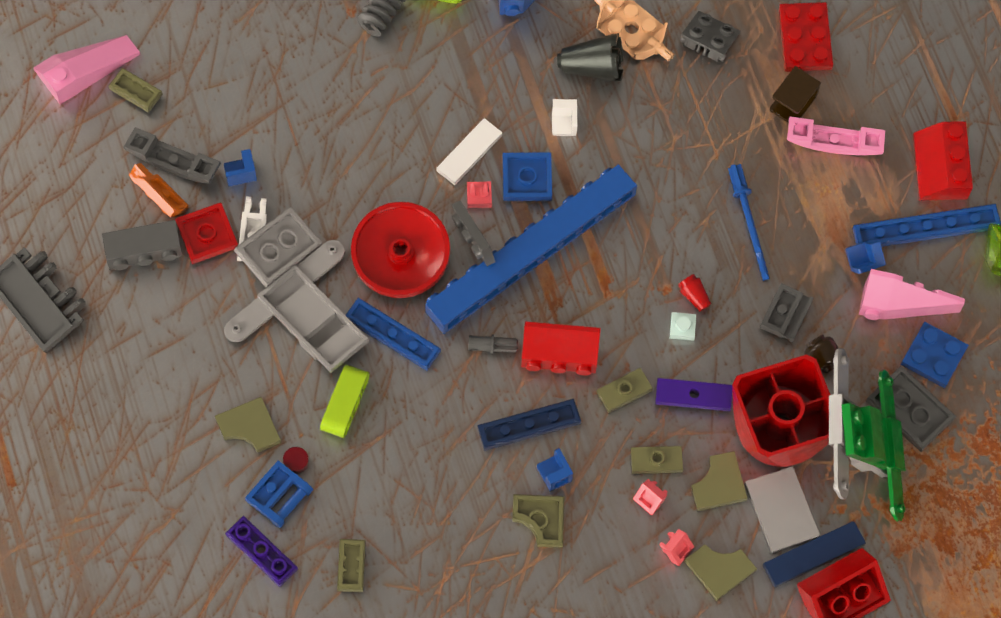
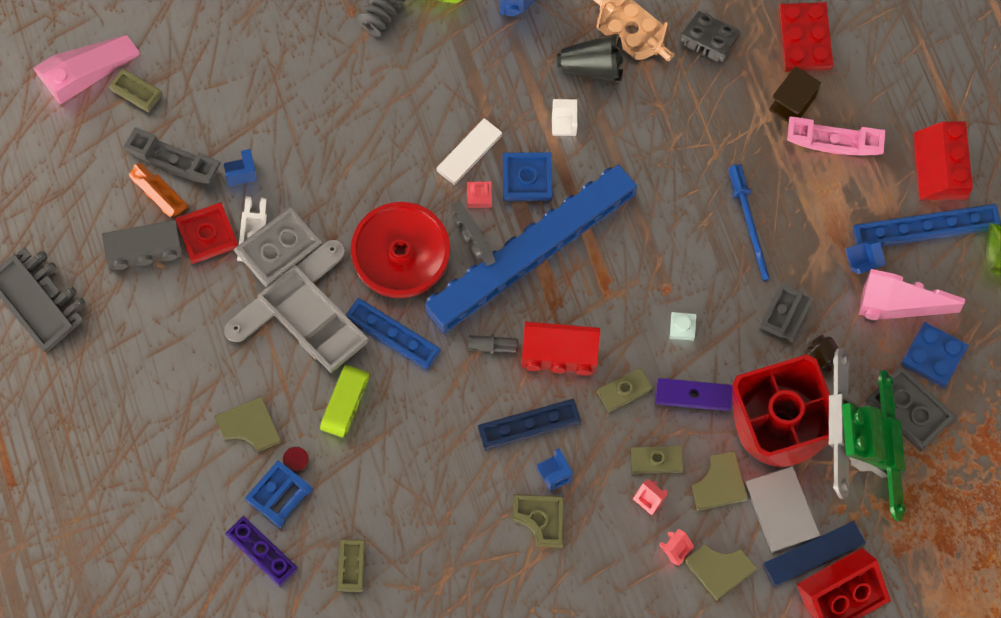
(694, 292): red cone -> none

